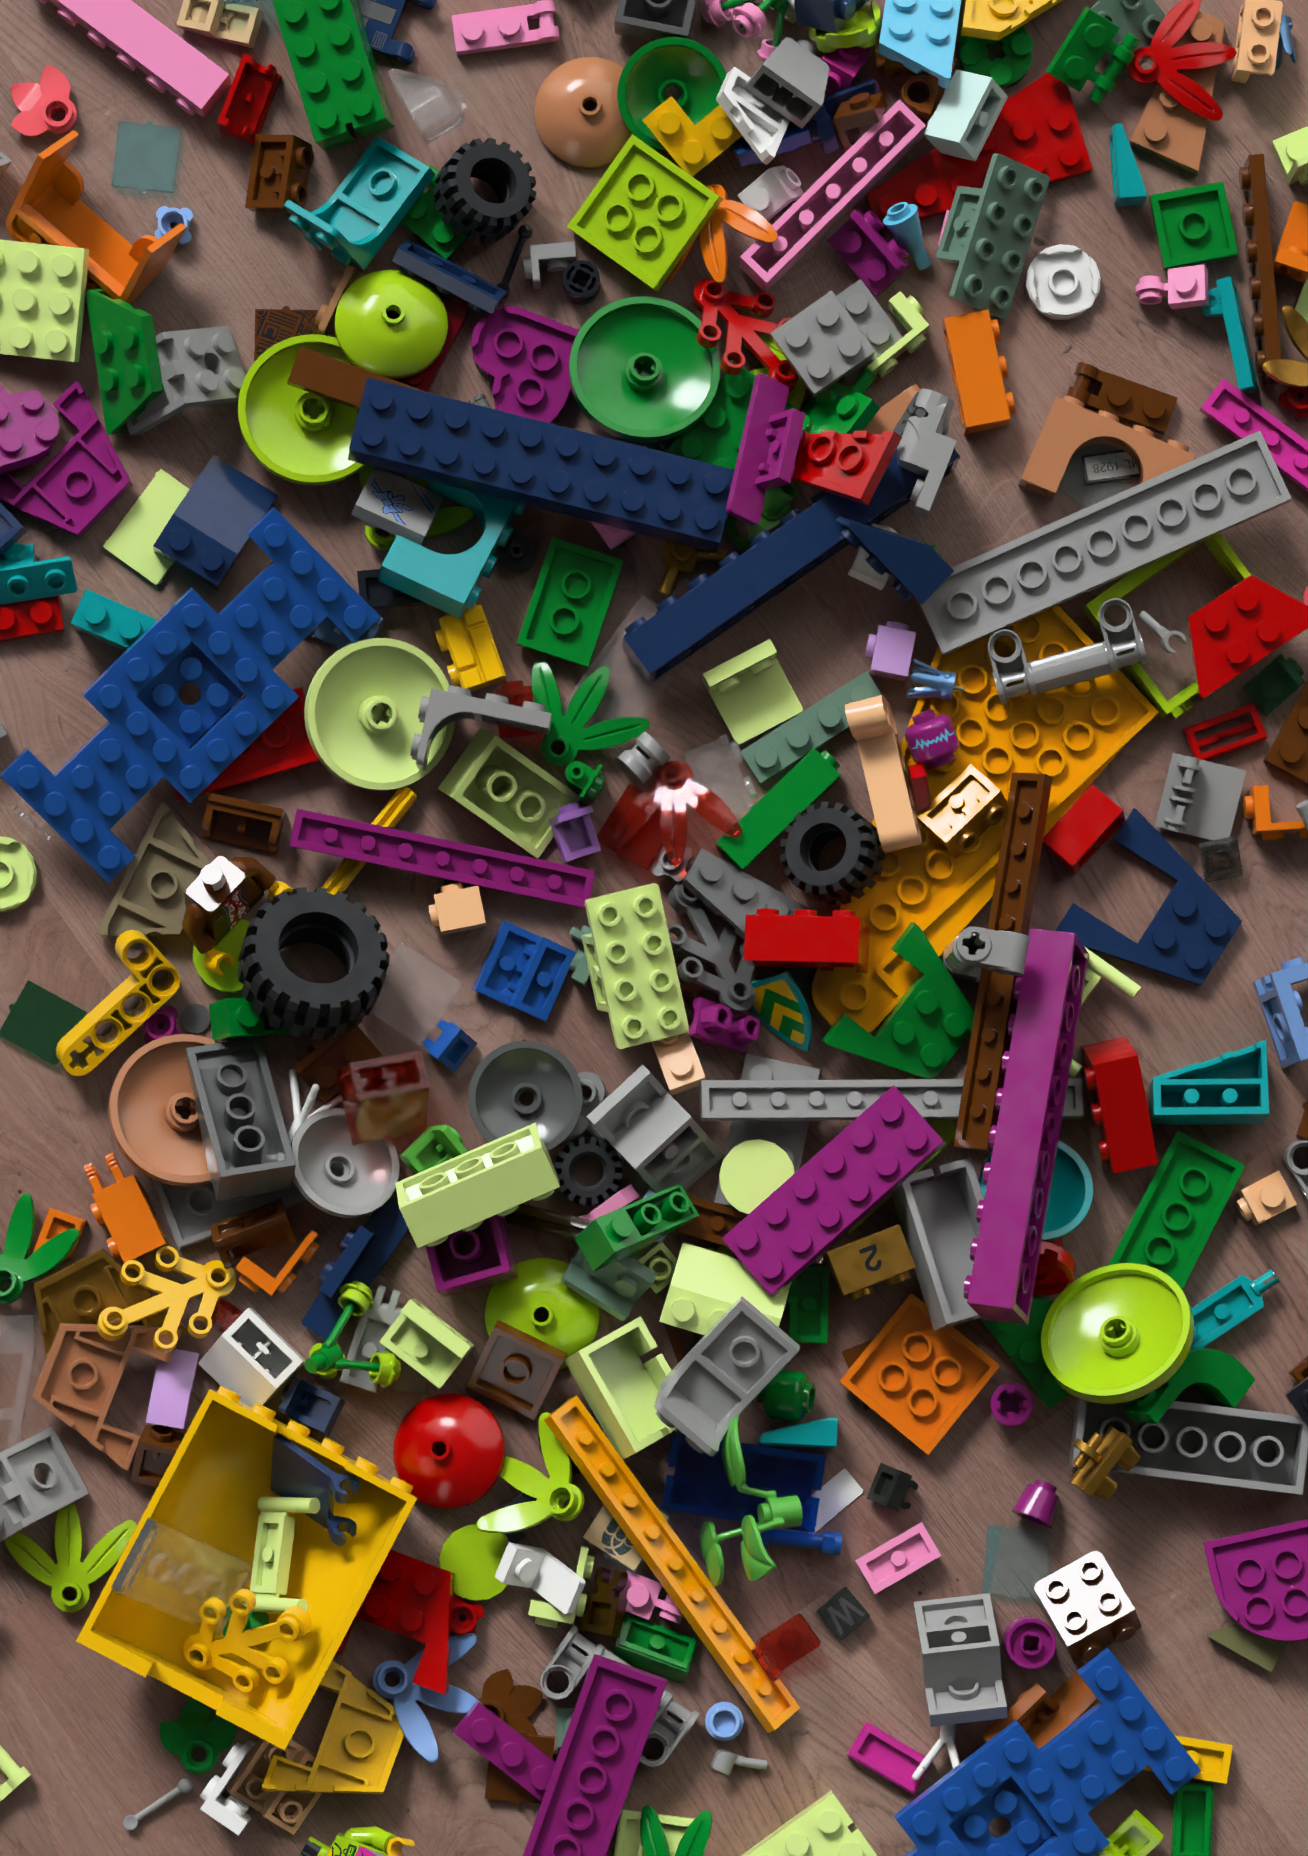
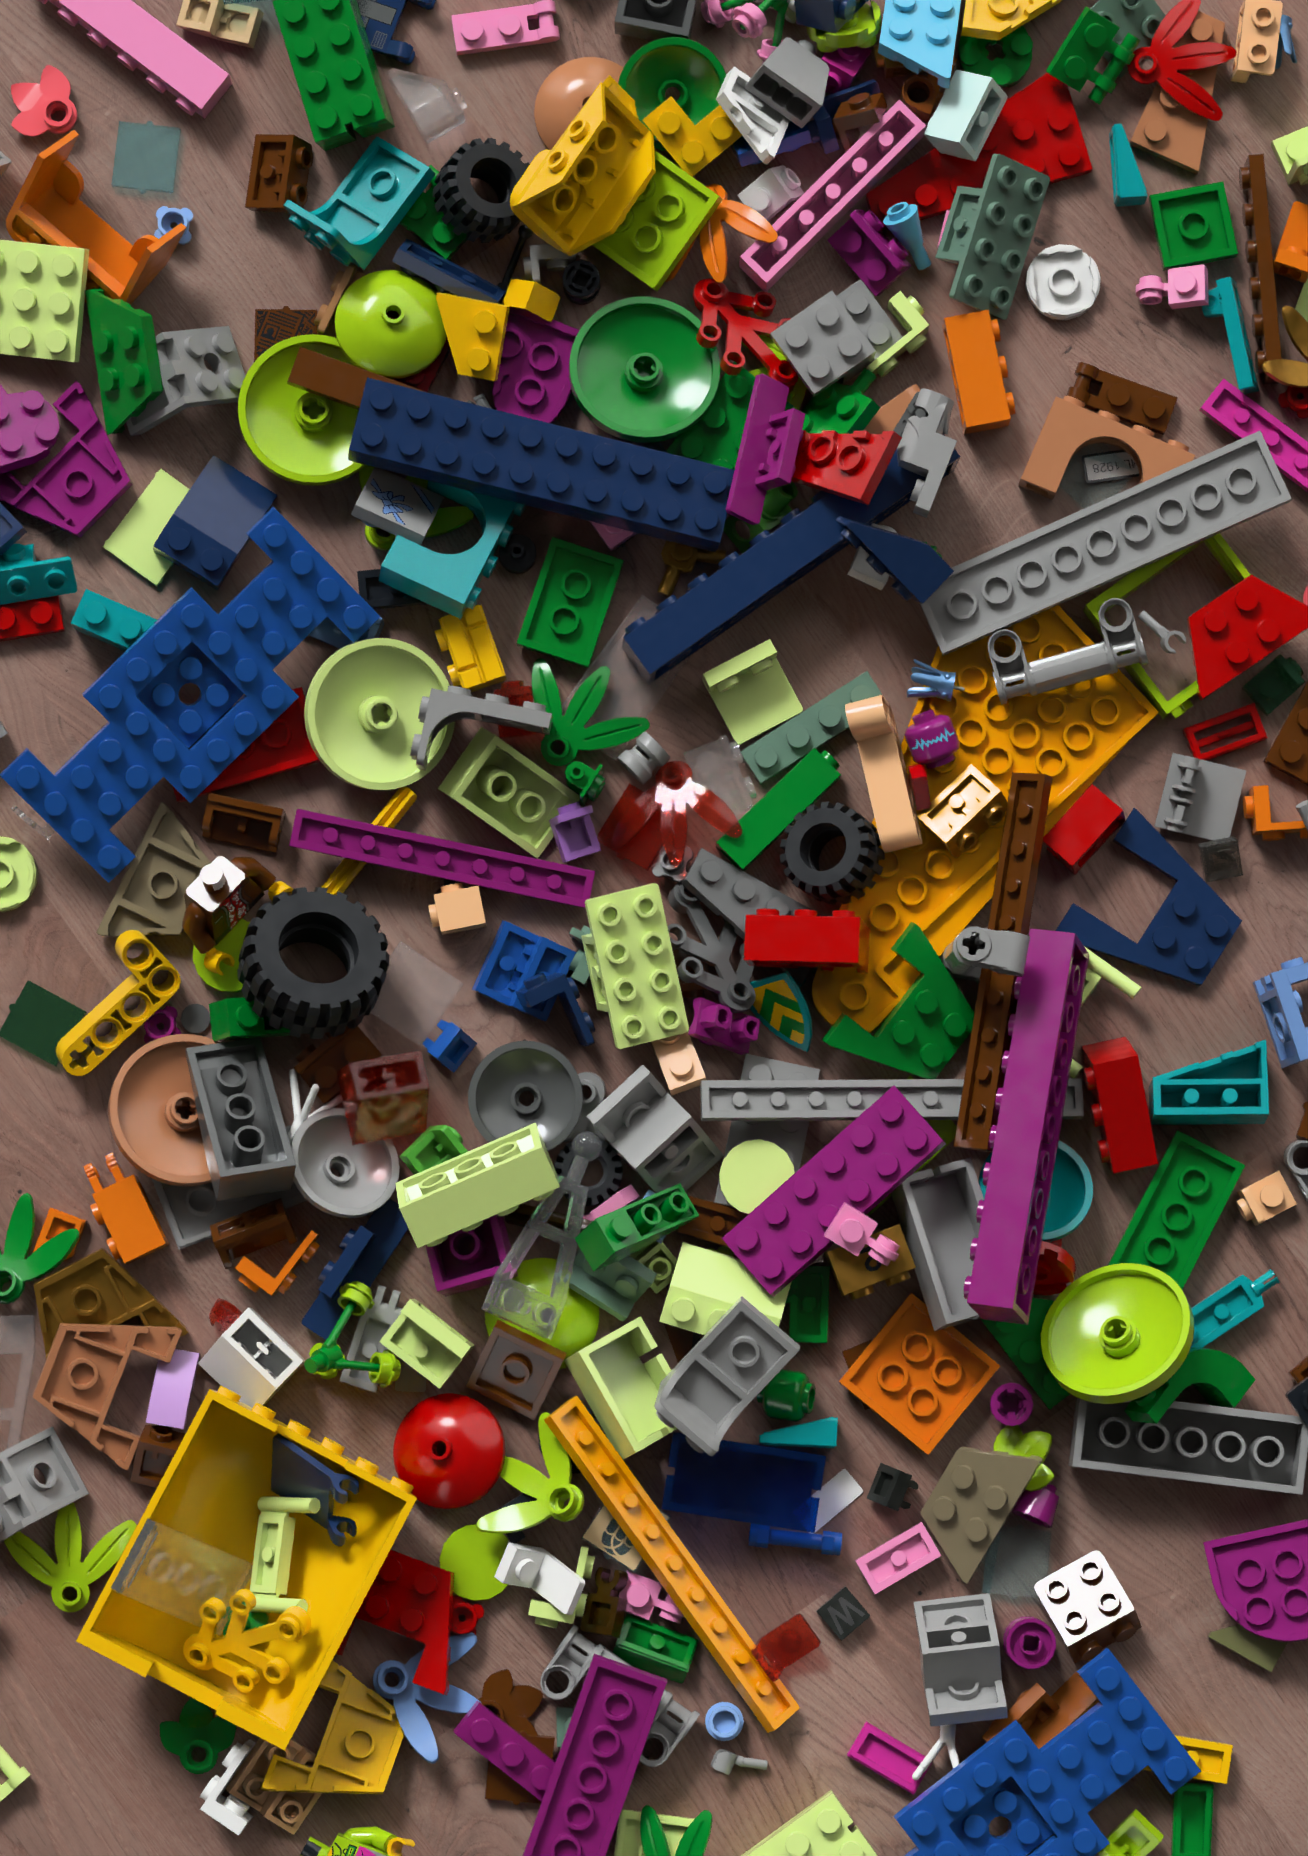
(132, 1821): light grey hinge -> none
(171, 1296): yellow plant -> none
(248, 100): red hinge -> none
(310, 1405): dark blue bracket -> none
(474, 334): none -> yellow wing
(521, 1303): none -> clear plate
(532, 297): none -> yellow slope
(540, 988): none -> dark blue bracket
(590, 175): none -> yellow slope
(772, 1514): bright green plant -> none
(854, 1229): none -> bright pink plate
(891, 651): lavender brick -> none
(975, 1503): none -> dark tan wing
(1031, 1443): none -> lime plate
(1099, 1458): pearl gold hips -> none

